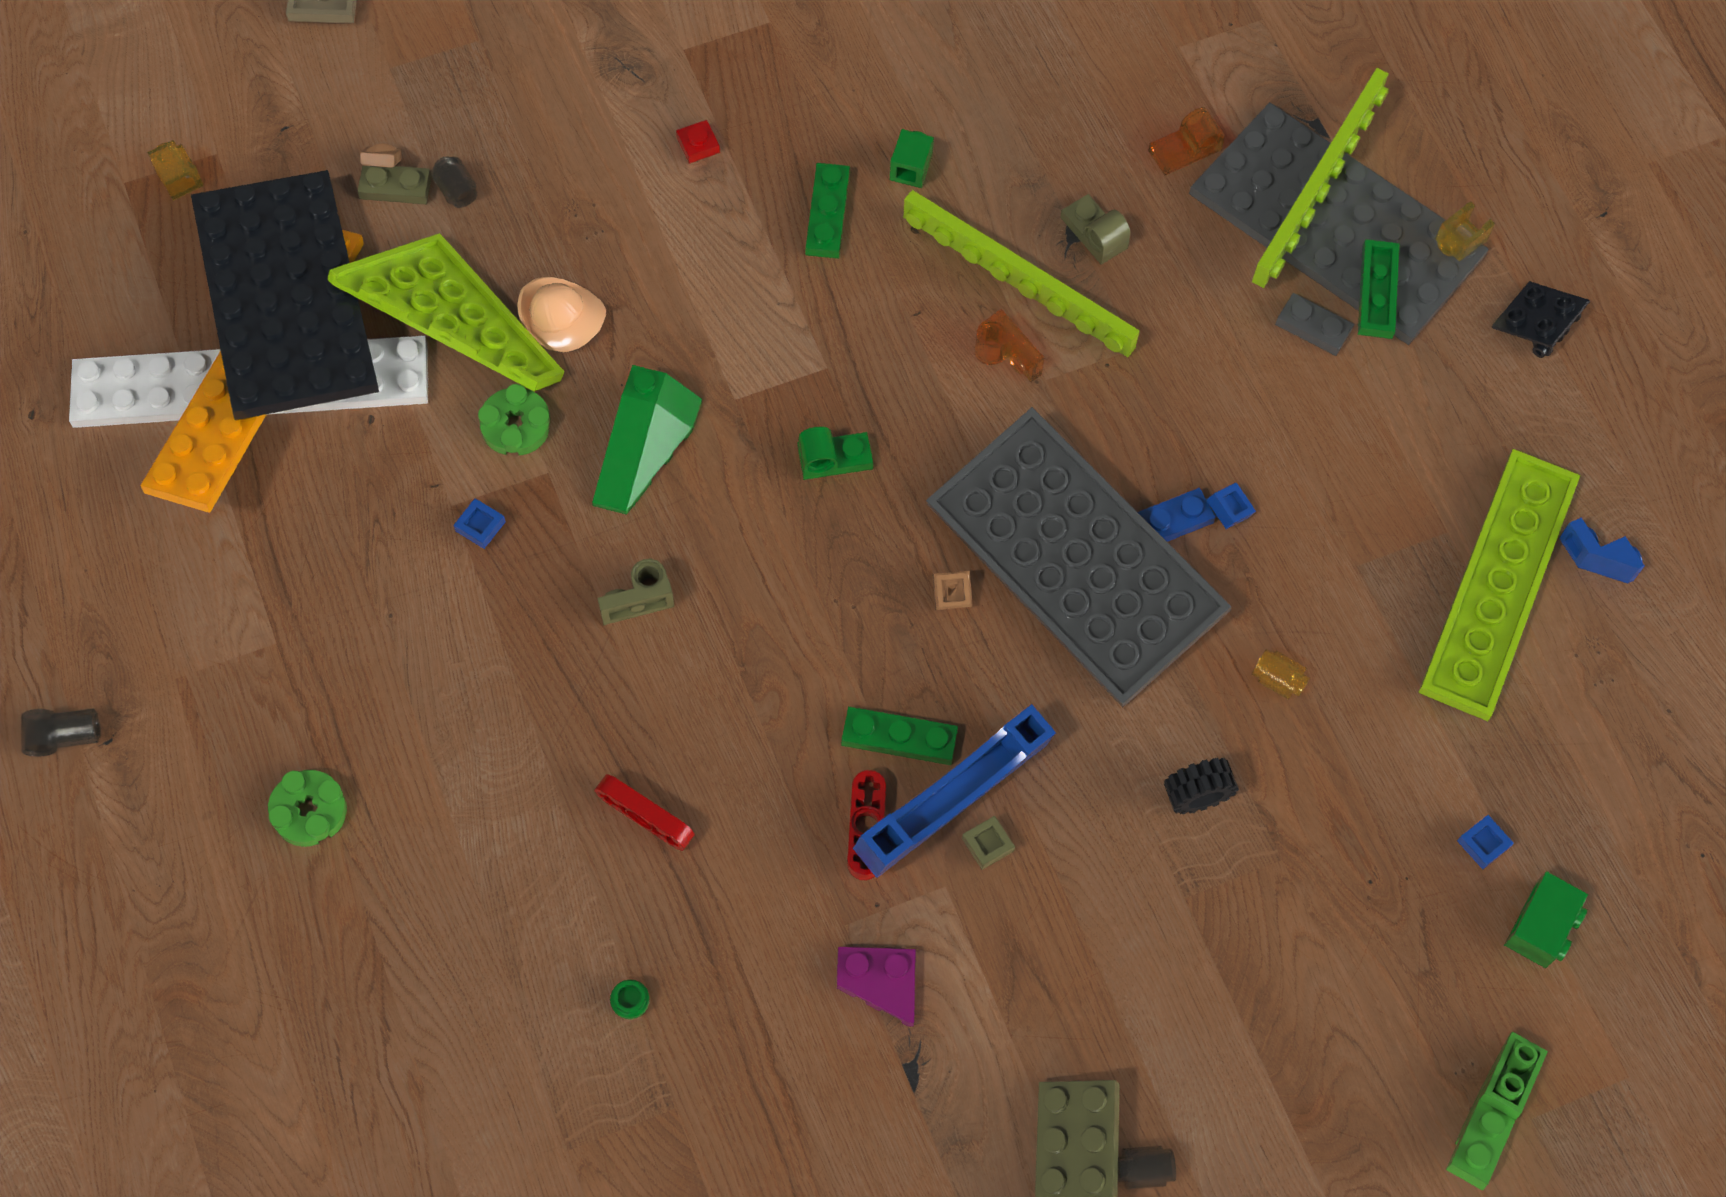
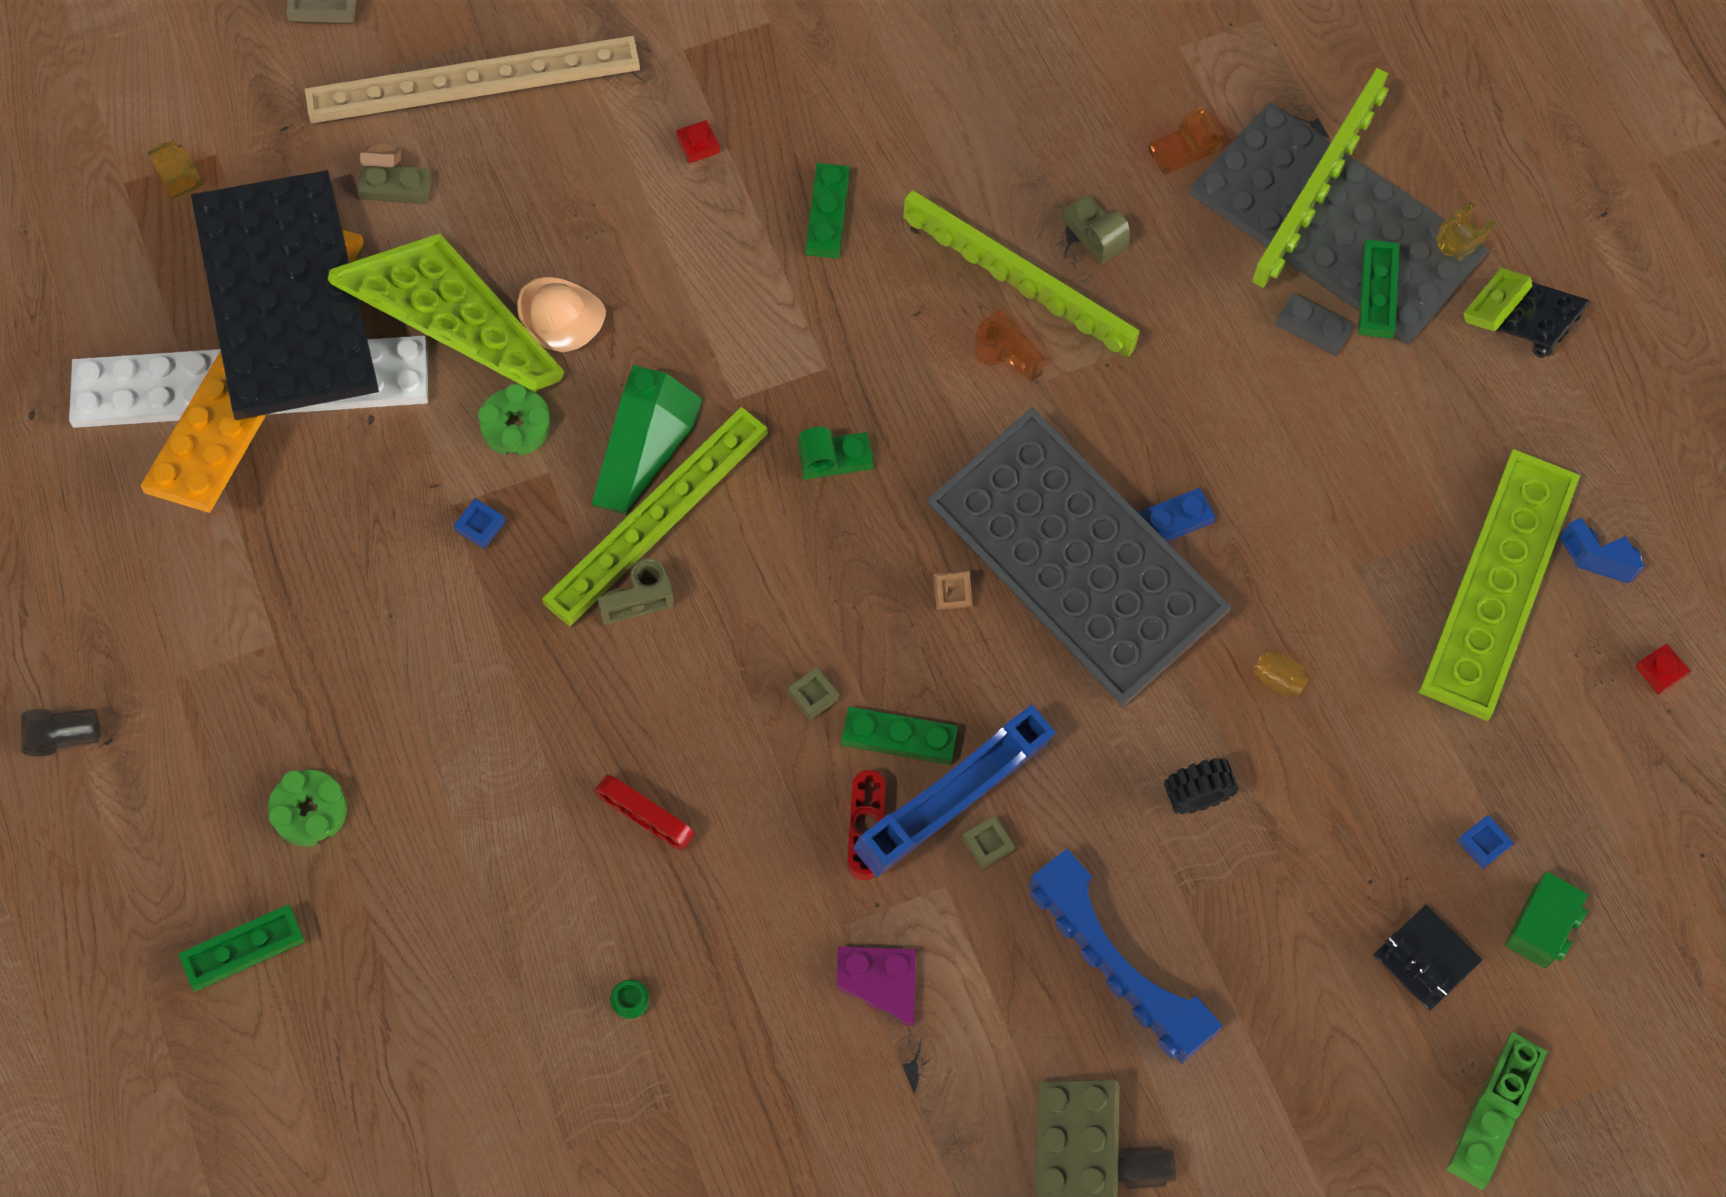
(241, 948): none -> green plate
(454, 181): clear smoke brick -> none
(471, 79): none -> tan plate
(654, 517): none -> lime plate
(813, 693): none -> olive plate
(911, 158): green brick -> none
(1178, 1022): none -> blue arch
(1231, 505): blue plate -> none
(1427, 957): none -> black hinge
(1498, 299): none -> lime plate
(1662, 669): none -> red plate

